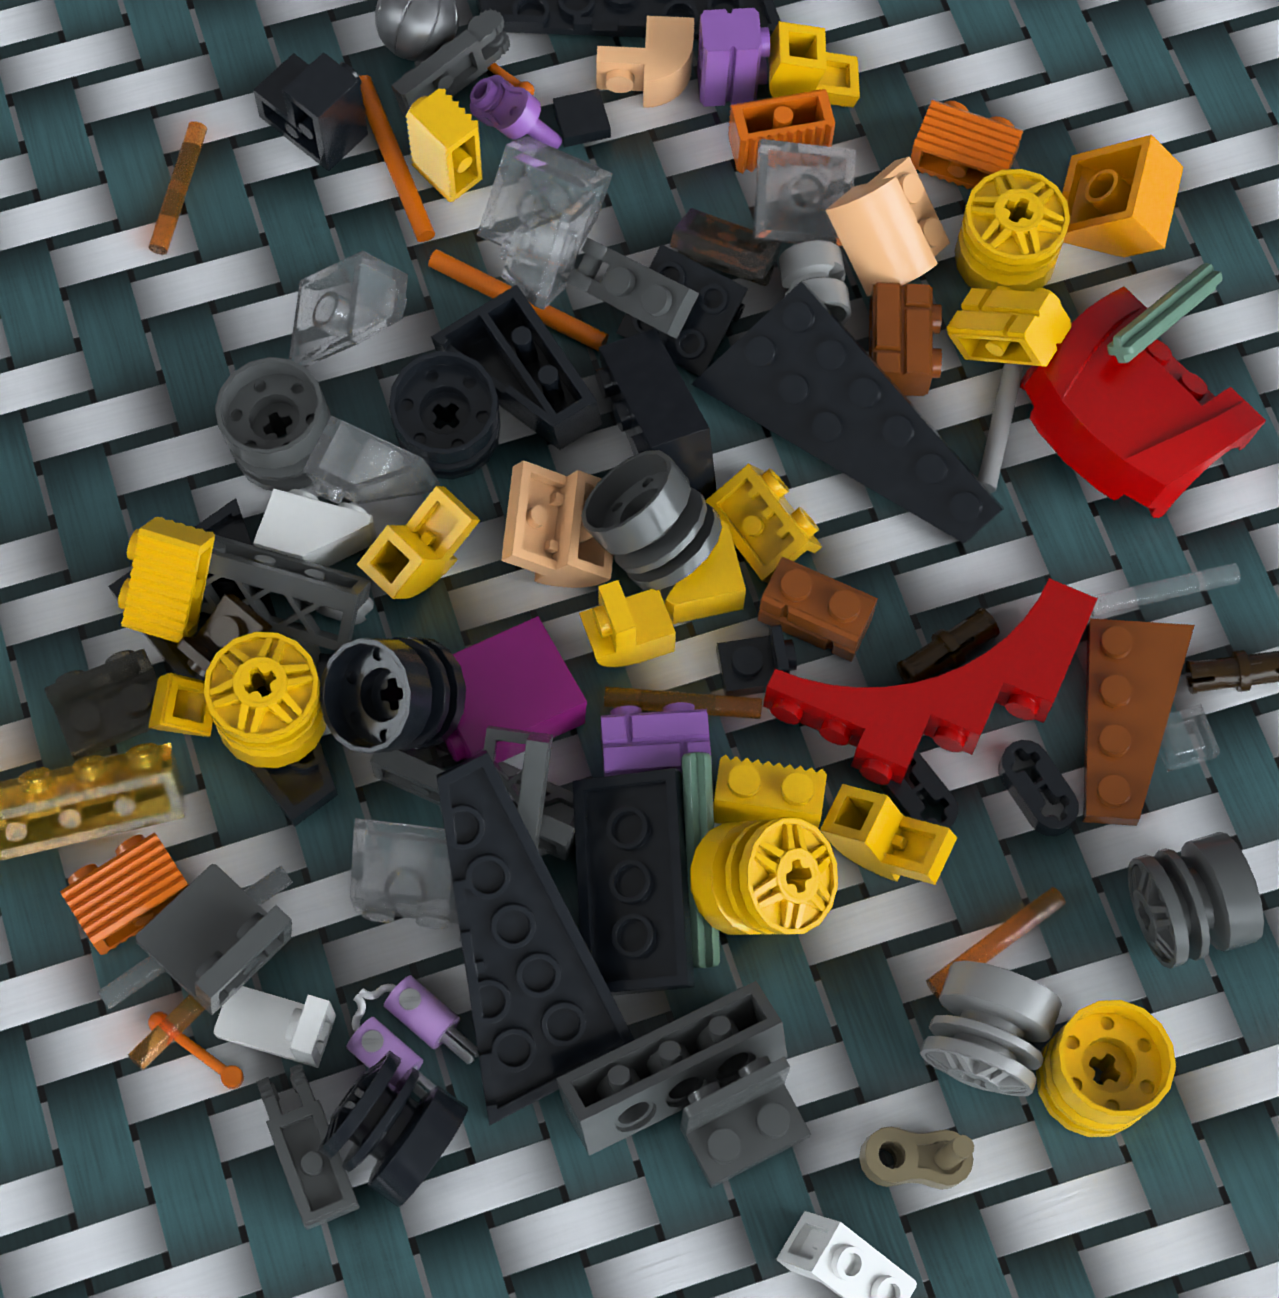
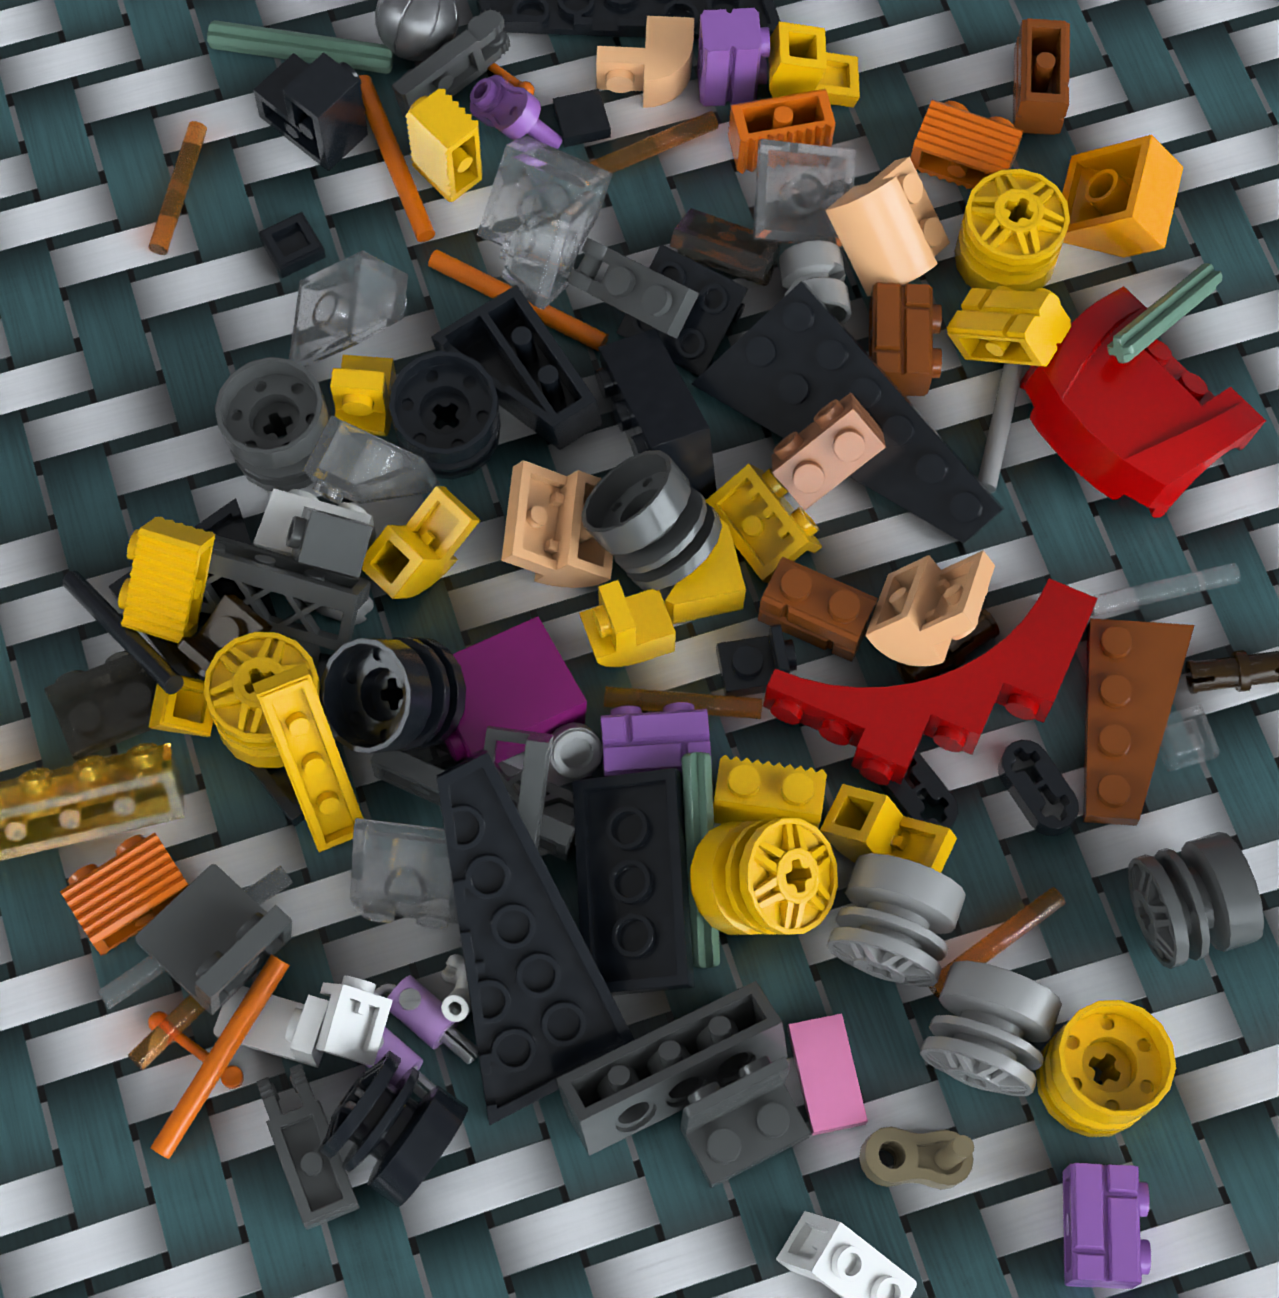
(129, 639): none -> black bar
(219, 1056): none -> orange bar
(292, 244): none -> black tile
(308, 47): none -> sand green axle
(309, 755): none -> yellow tile
(329, 541): none -> dark grey brick
(353, 1020): none -> white bracket
(363, 392): none -> yellow brick
(457, 1003): none -> white arm
(575, 750): none -> light grey tile
(657, 143): none -> clear orange bar
(827, 450): none -> nougat brick
(827, 1074): none -> bright pink tile
(896, 919): none -> light grey wheel
(928, 608): none -> light nougat brick
(1041, 76): none -> dark orange brick
(1104, 1226): none -> medium lavender brick

